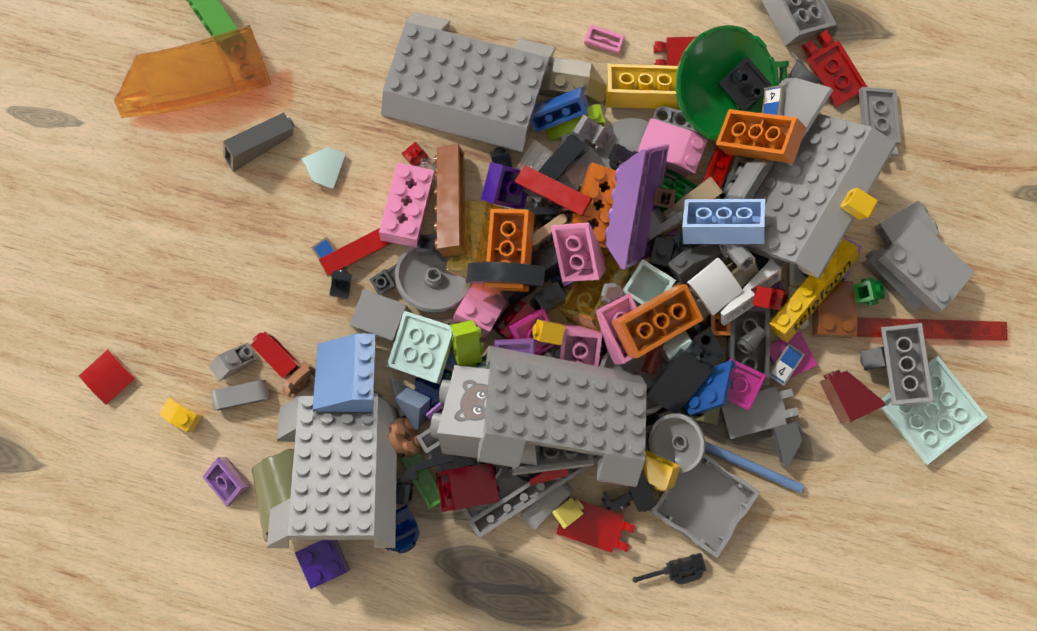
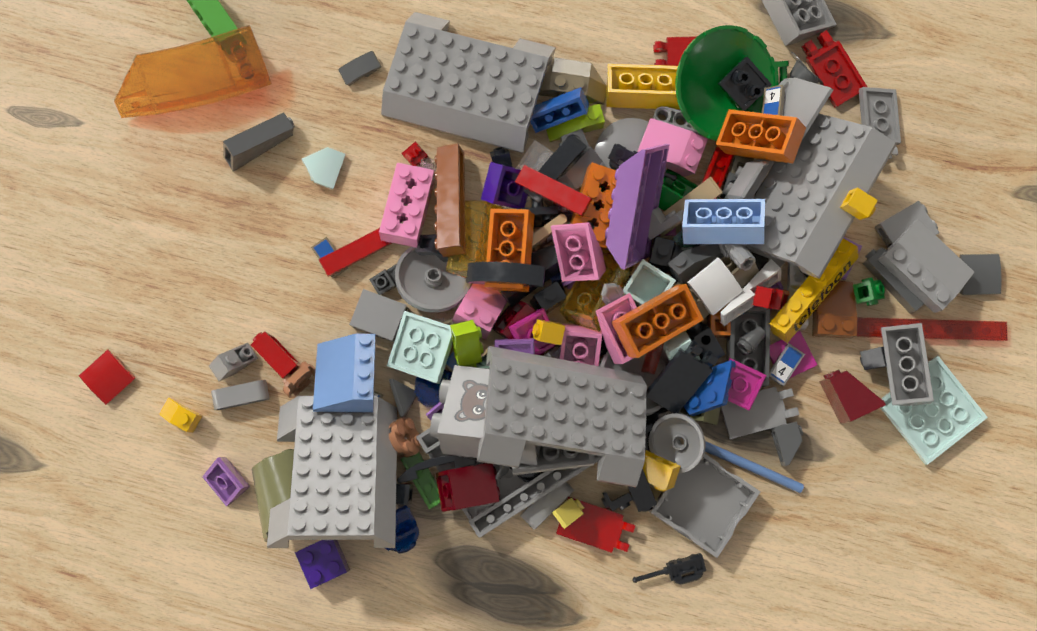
(340, 284): black bracket -> none
(359, 67): none -> dark grey slope
(414, 406): sand blue slope -> none
(548, 475): red slope -> none
(594, 132): light grey slope -> none
(605, 40): bright pink tile -> none
(664, 197): reddish brown leg -> none
(986, 274): none -> dark grey slope

